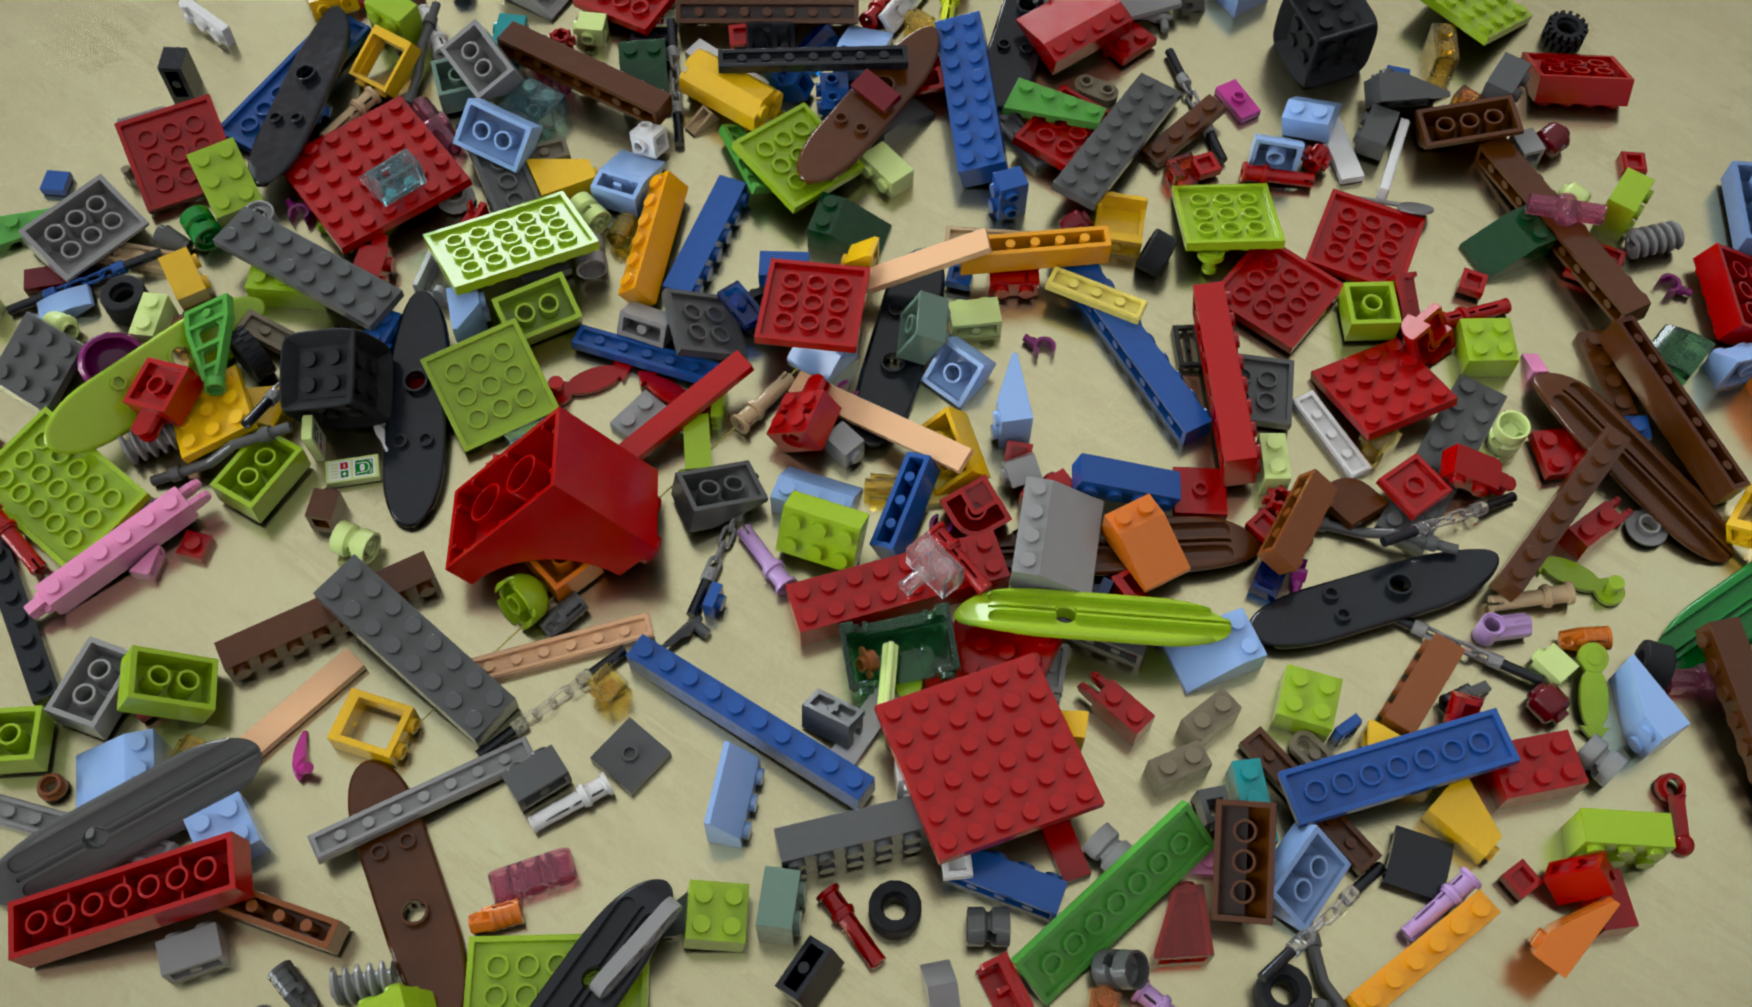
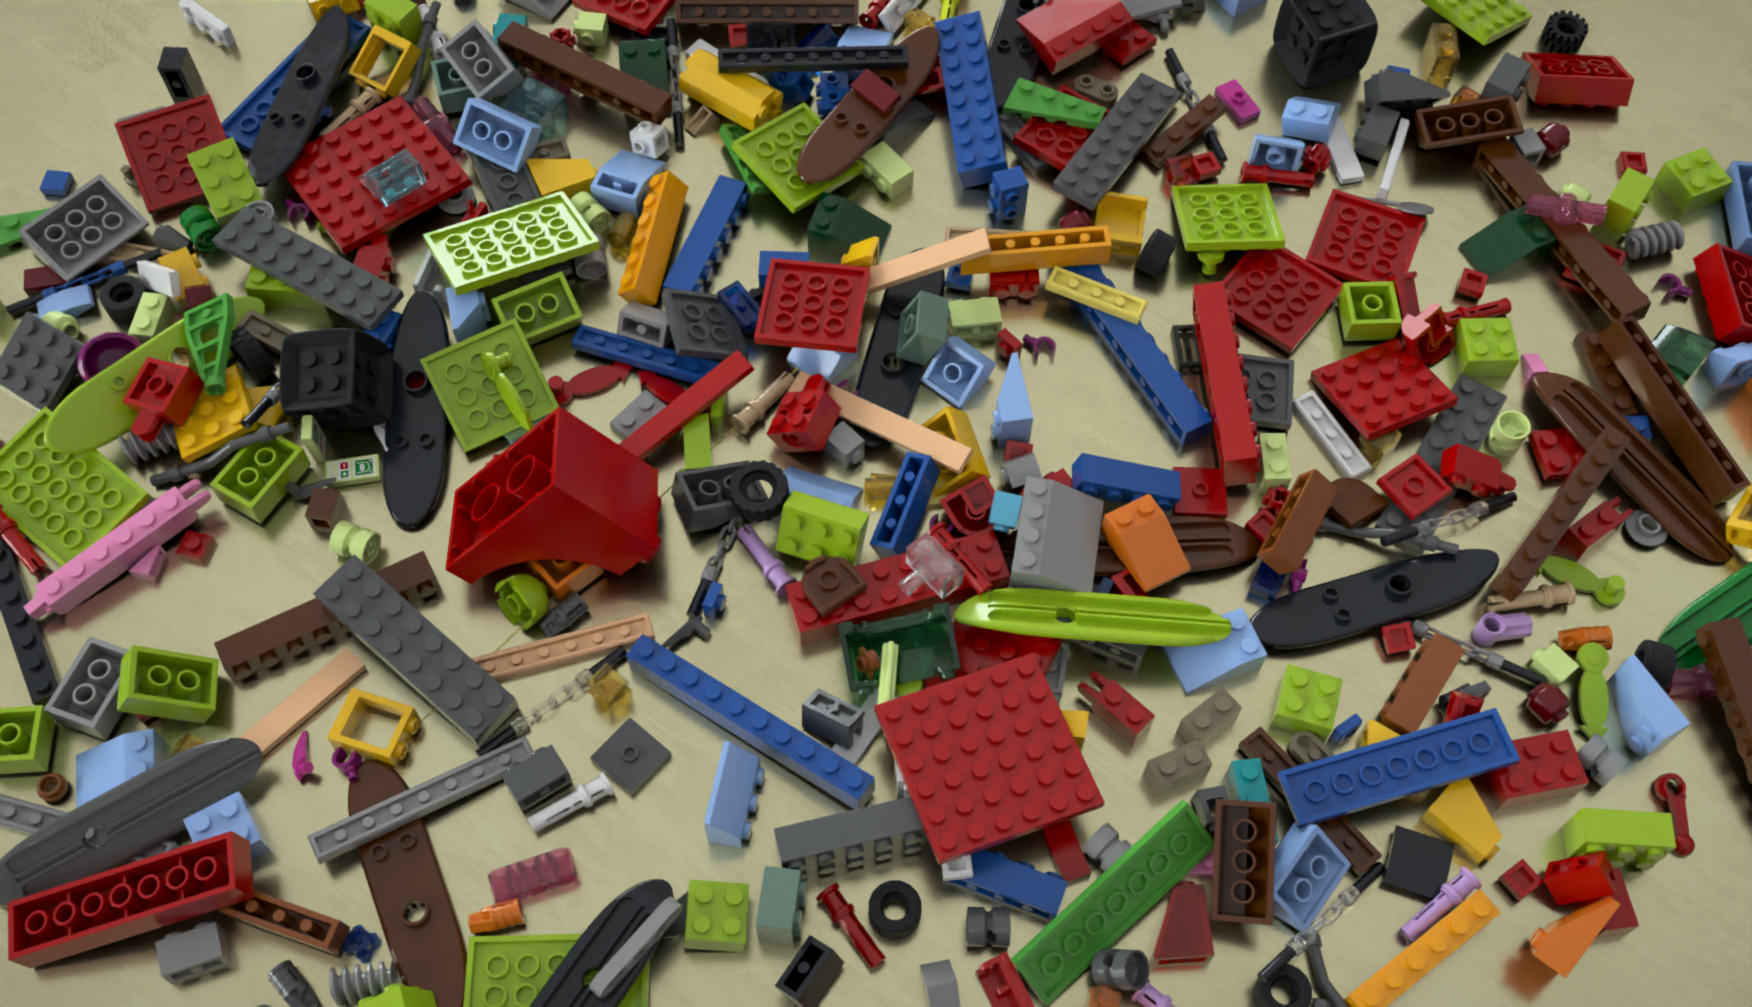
(159, 278): none -> white tile
(197, 294): none -> dark red brick
(306, 490): none -> dark grey bar
(348, 767): none -> magenta piece
(351, 944): none -> clear blue plate
(492, 367): none -> lime brick
(758, 510): none -> black tyre
(831, 583): none -> reddish brown tile
(1004, 511): none -> medium azure brick
(1008, 344): none -> red plate
(1398, 638): none -> red plate
(1693, 180): none -> lime brick

